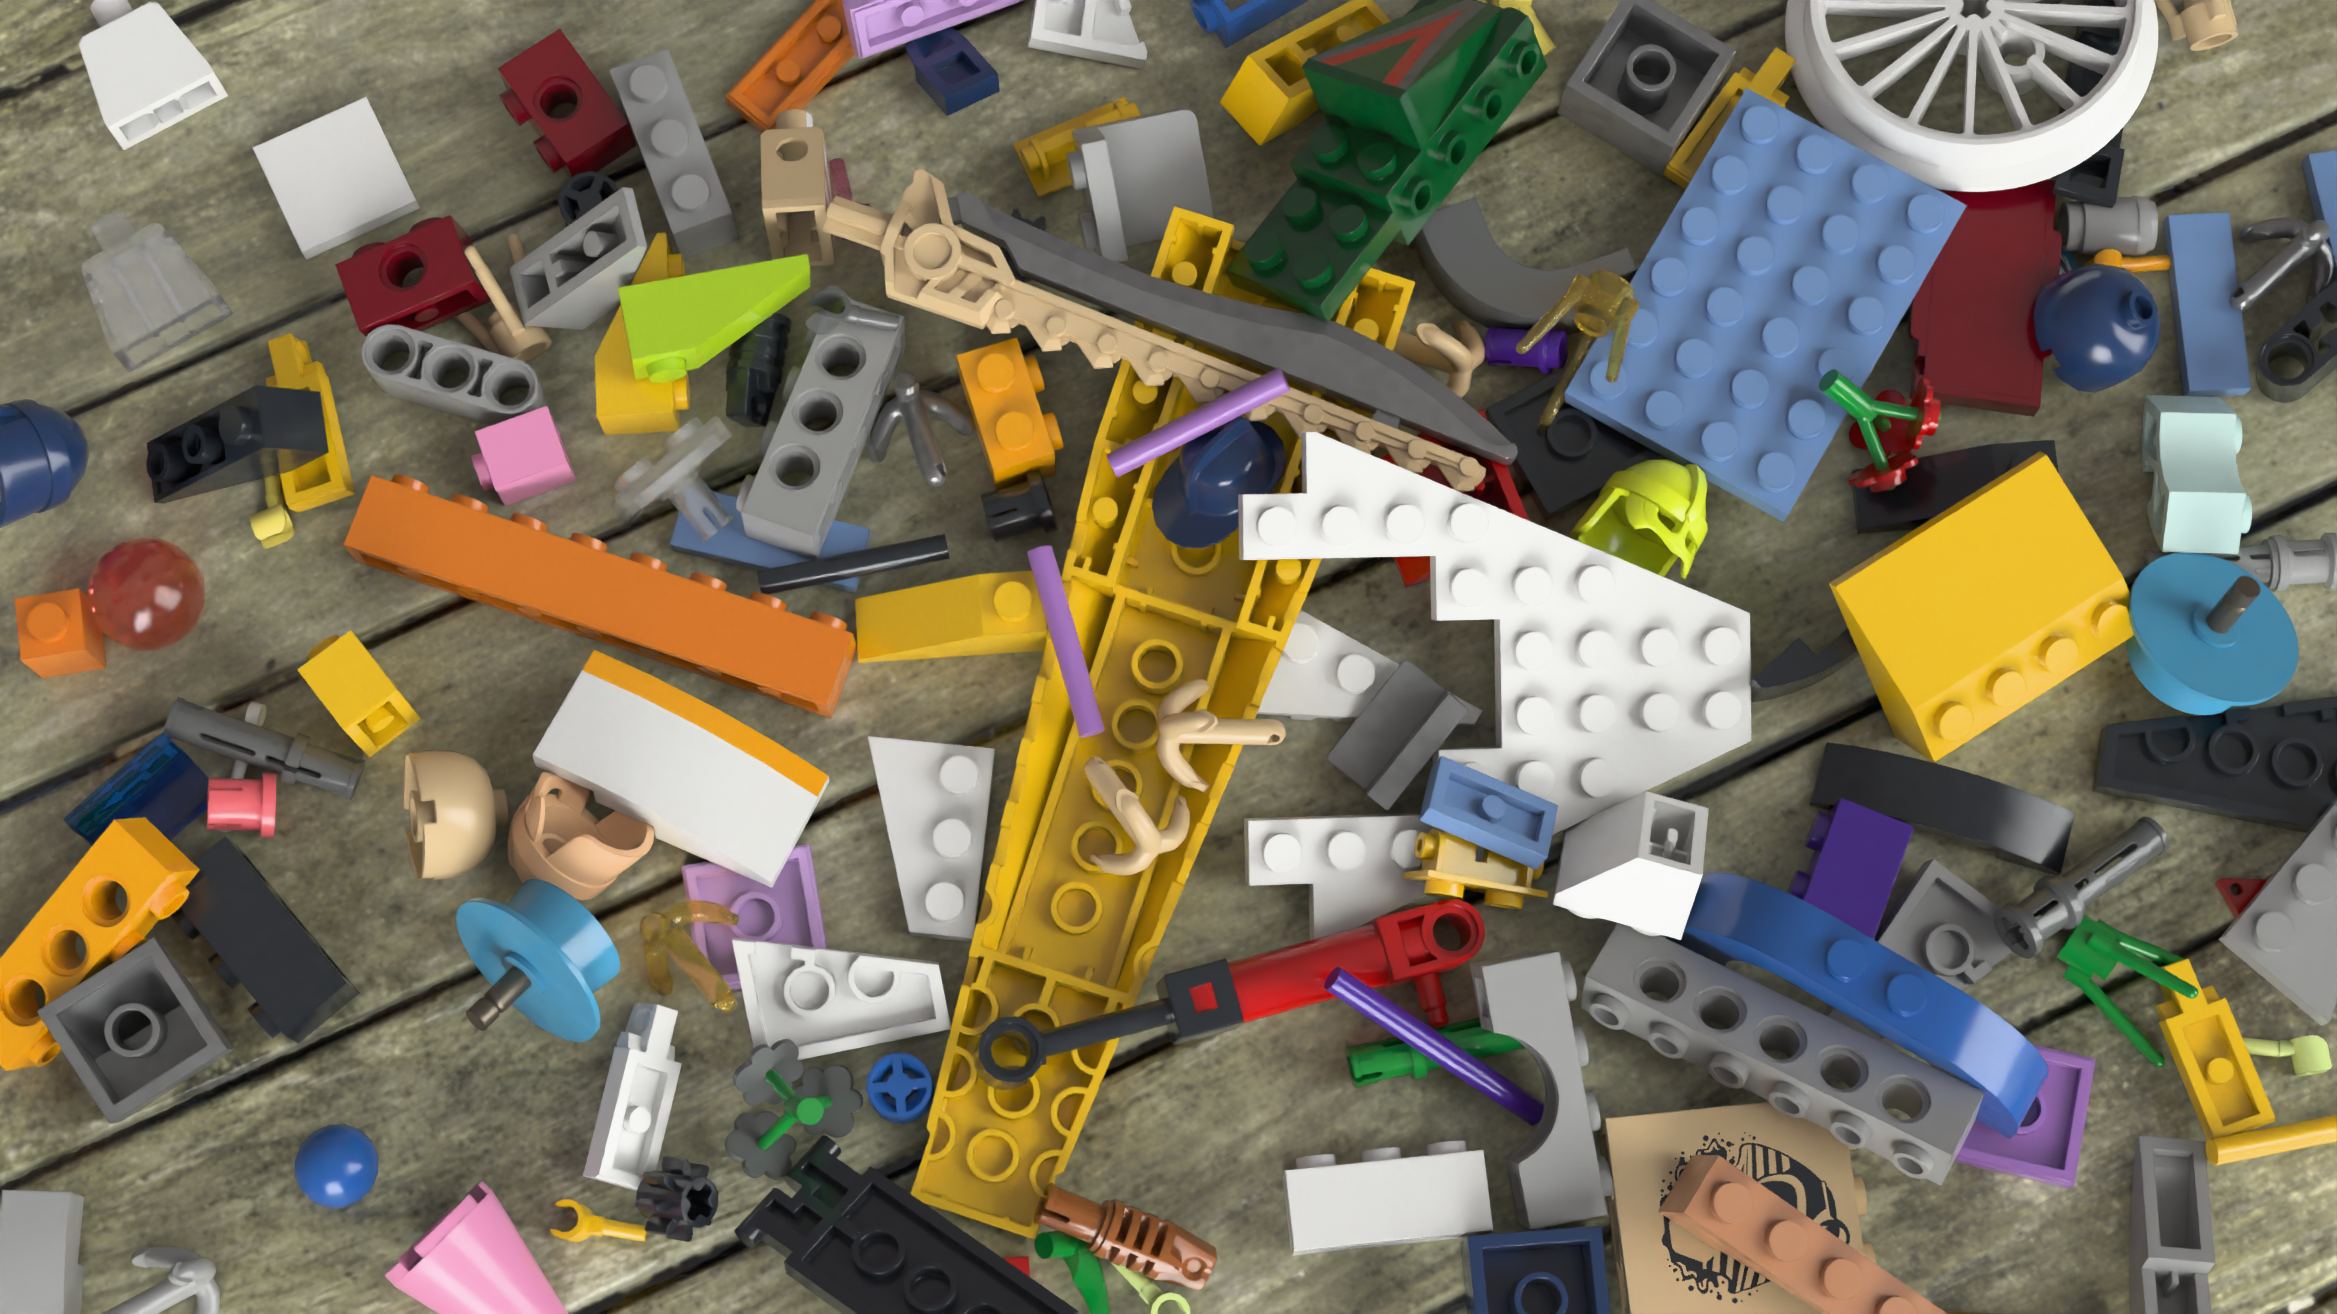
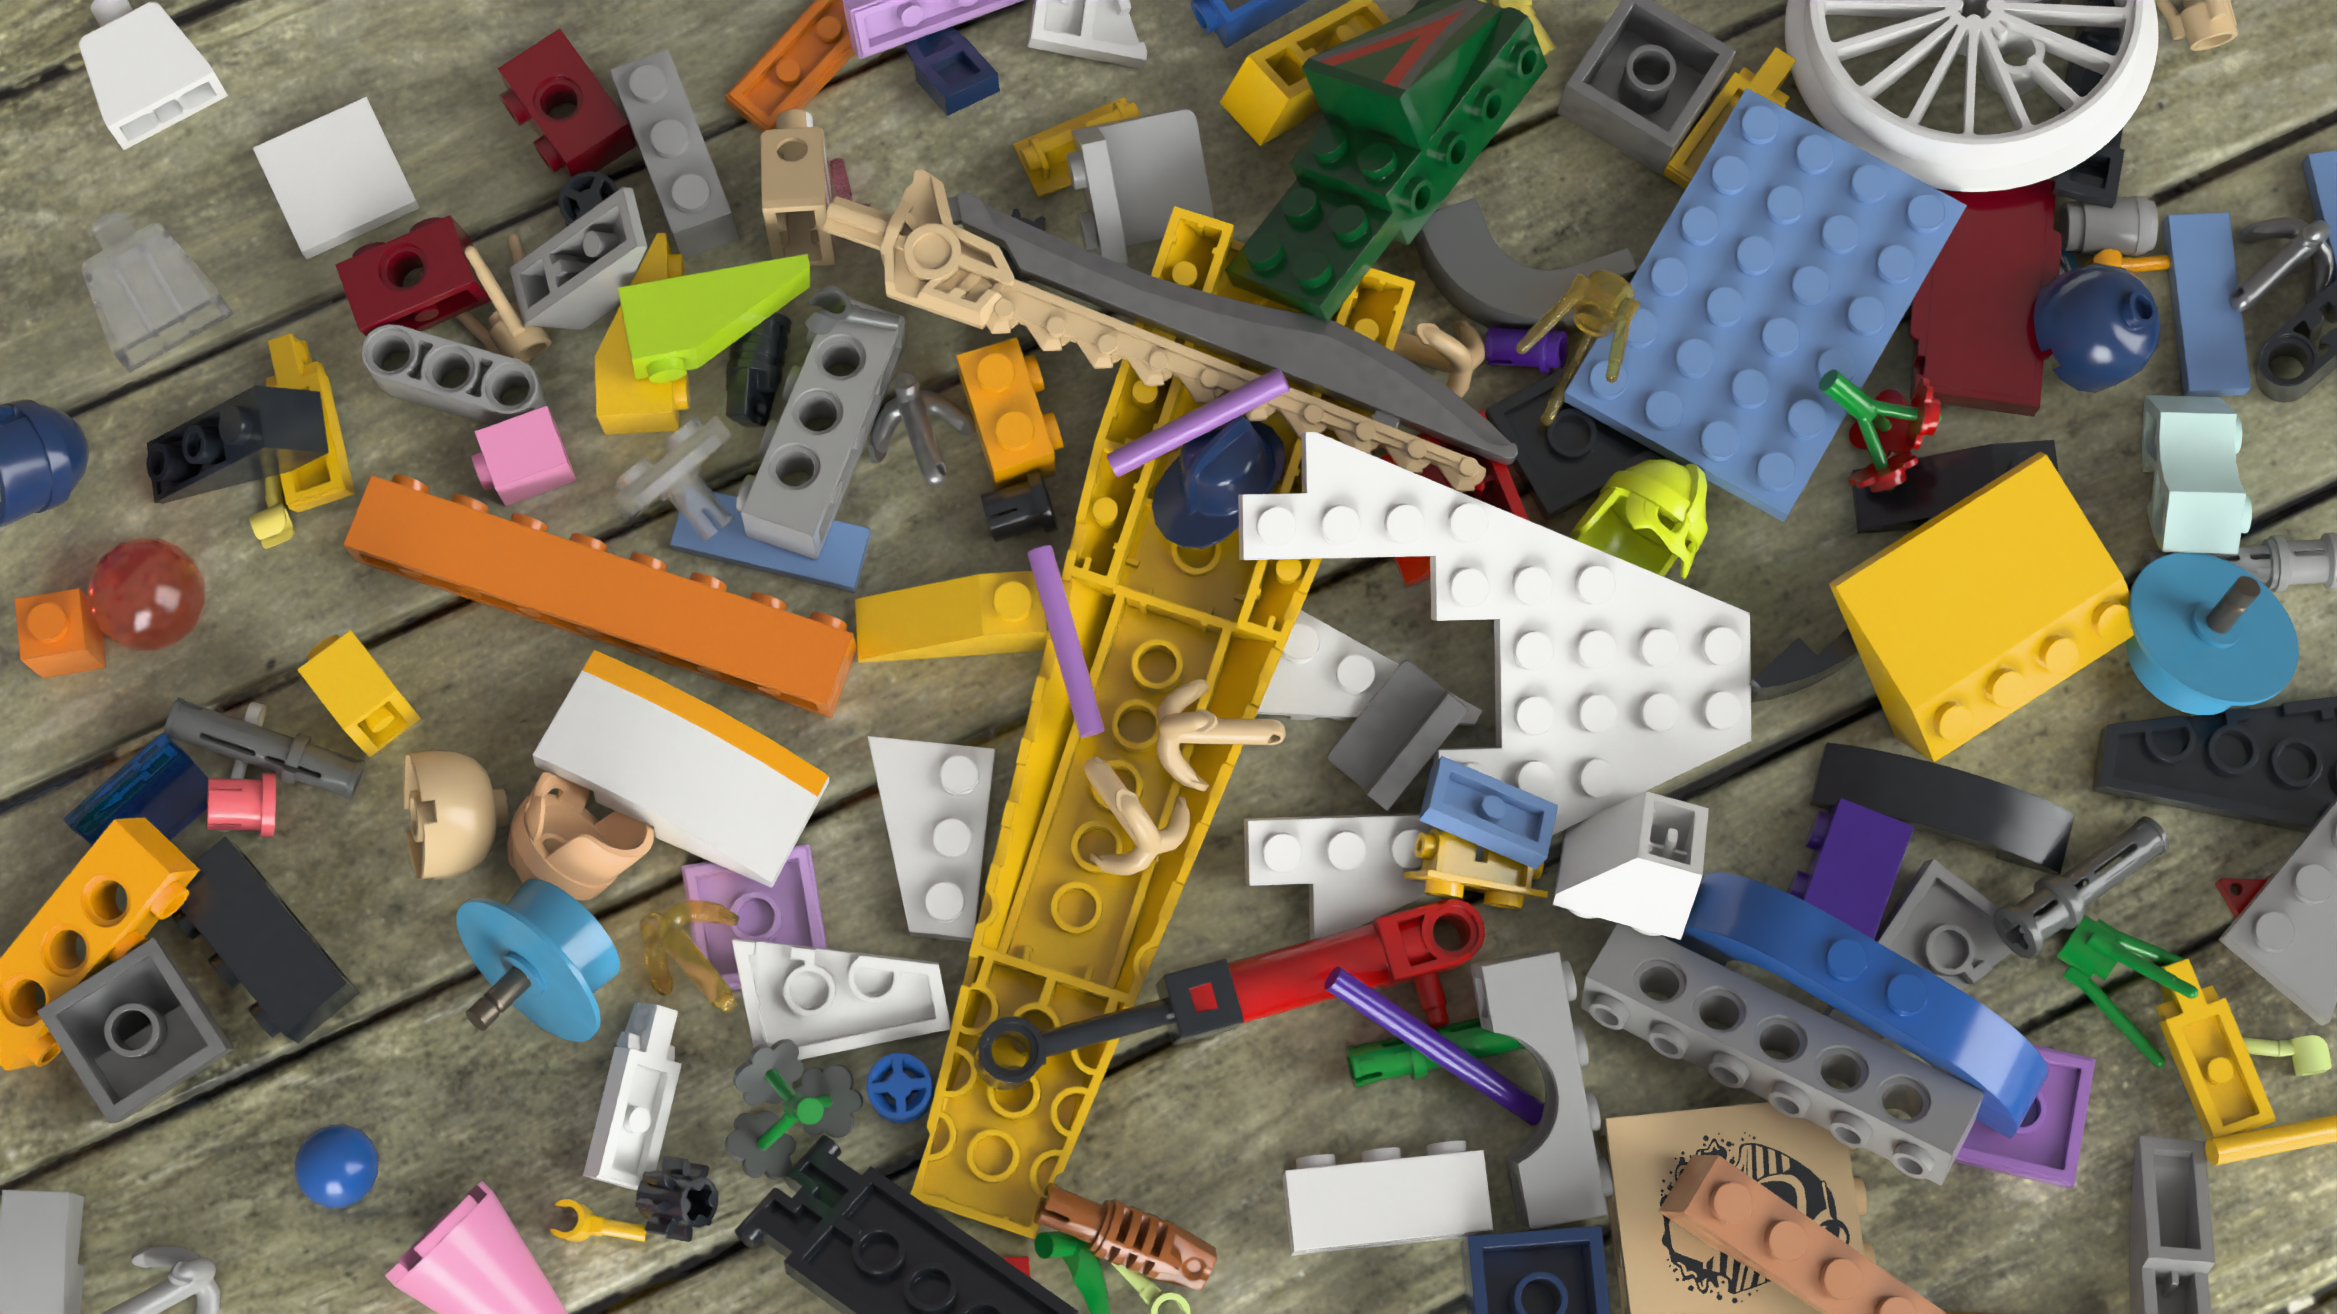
(853, 564): black bar -> none

